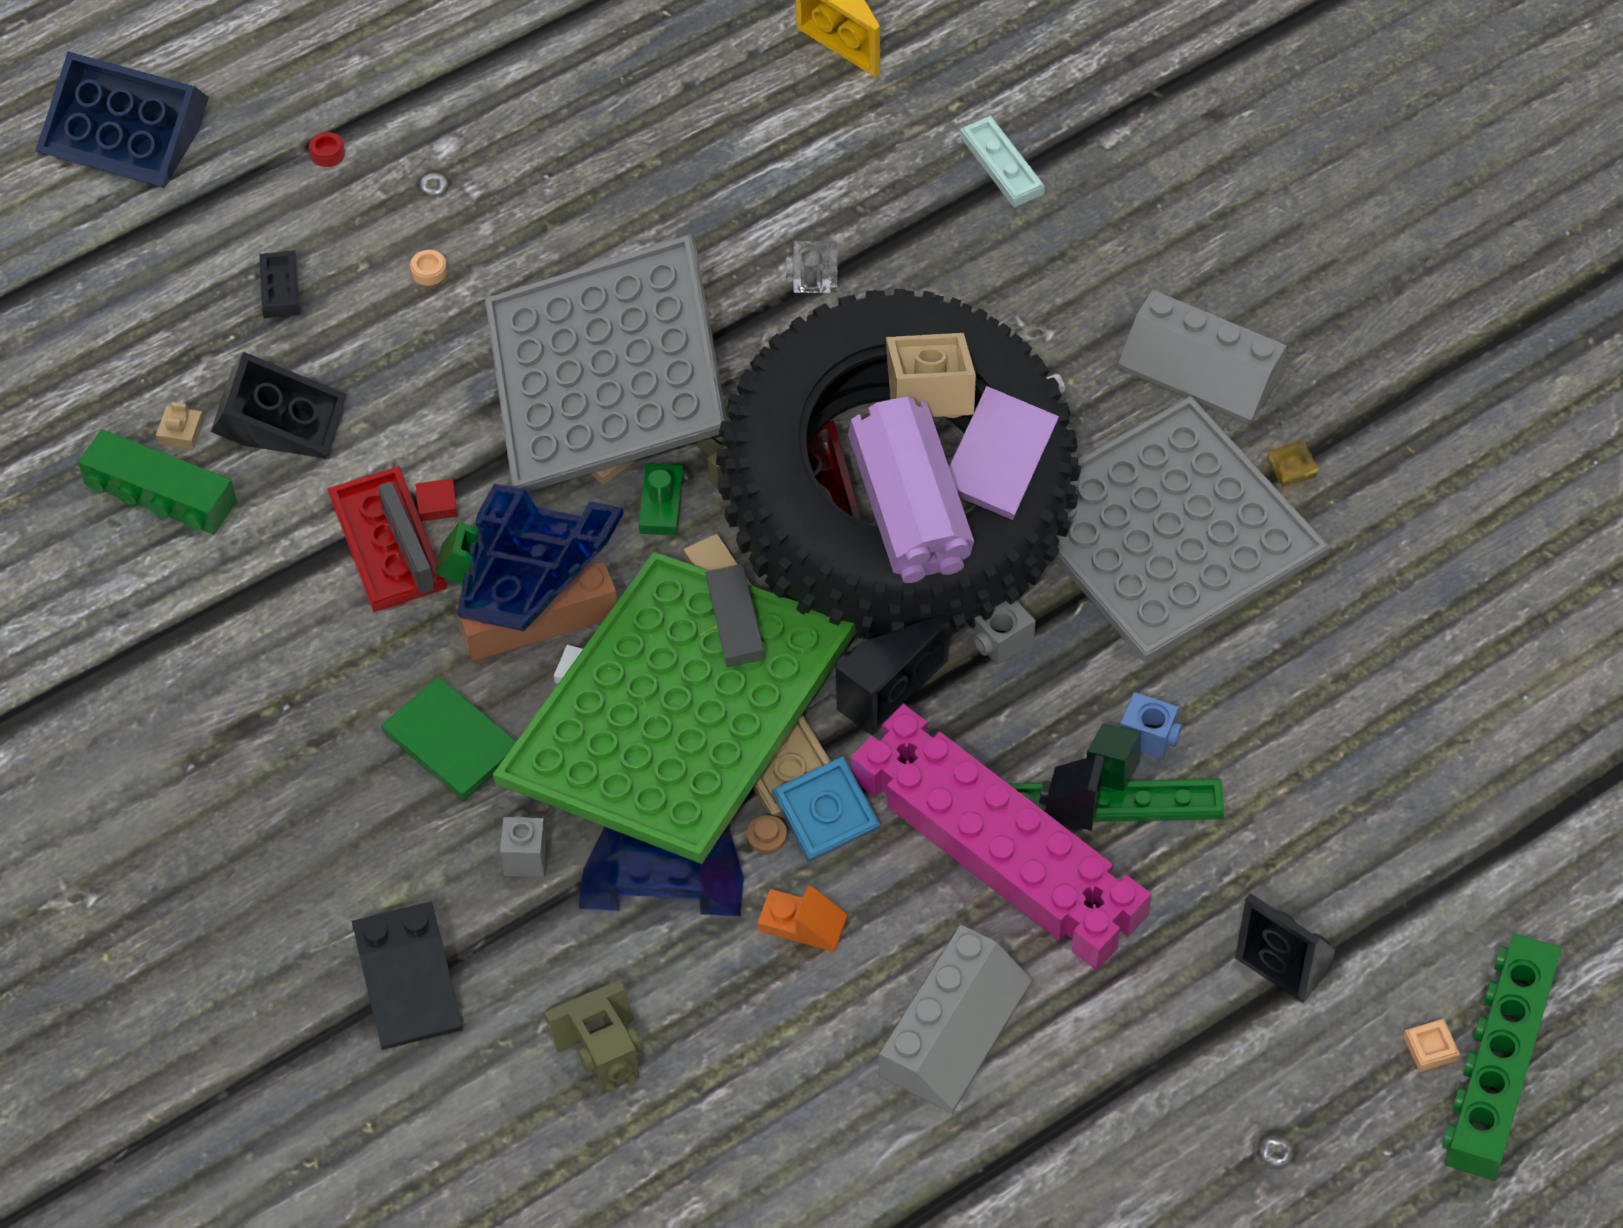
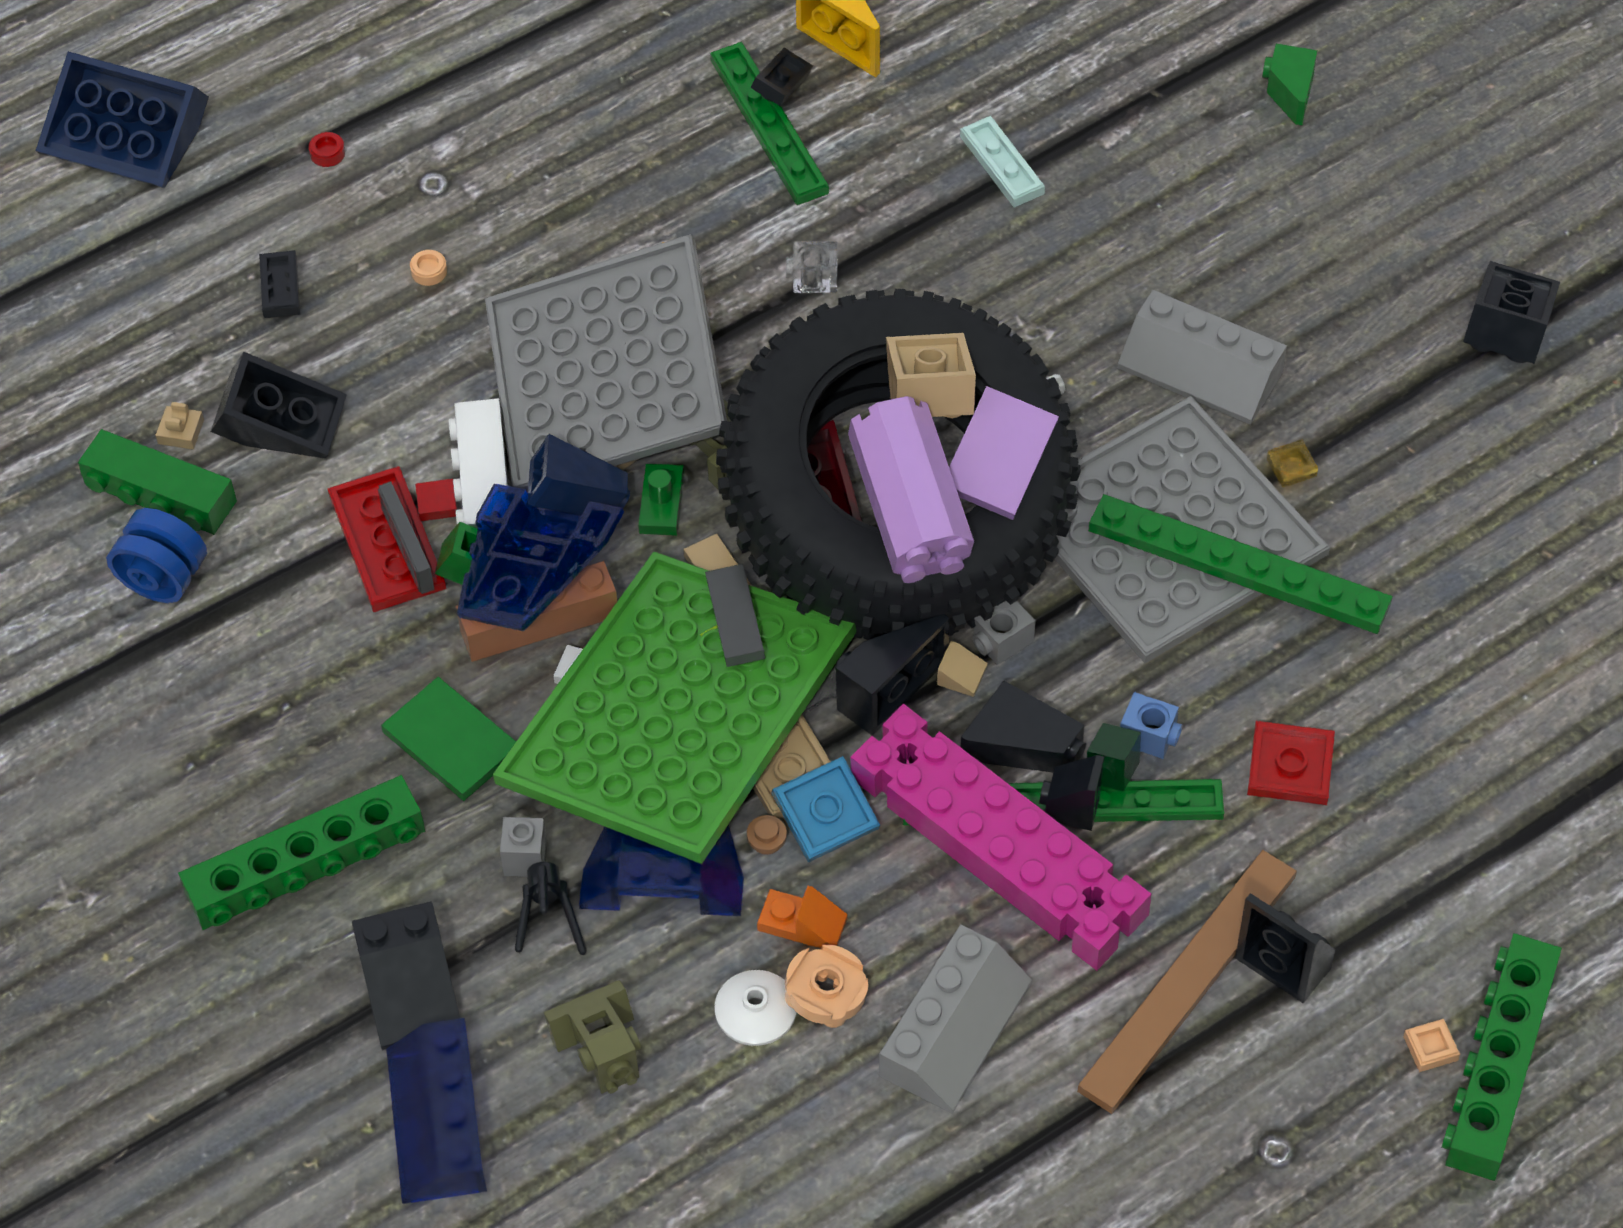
(156, 555): none -> blue wheel
(312, 834): none -> green brick
(436, 1113): none -> clear blue slope
(478, 455): none -> white brick
(543, 888): none -> black plant
(569, 478): none -> dark blue slope
(754, 1023): none -> white dish
(770, 125): none -> green tile
(781, 76): none -> black plate
(825, 1006): none -> light nougat plate
(961, 670): none -> tan slope
(1023, 733): none -> black slope
(1181, 986): none -> medium nougat tile
(1240, 564): none -> green plate
(1290, 79): none -> green slope
(1291, 763): none -> red tile
(1511, 313): none -> black slope

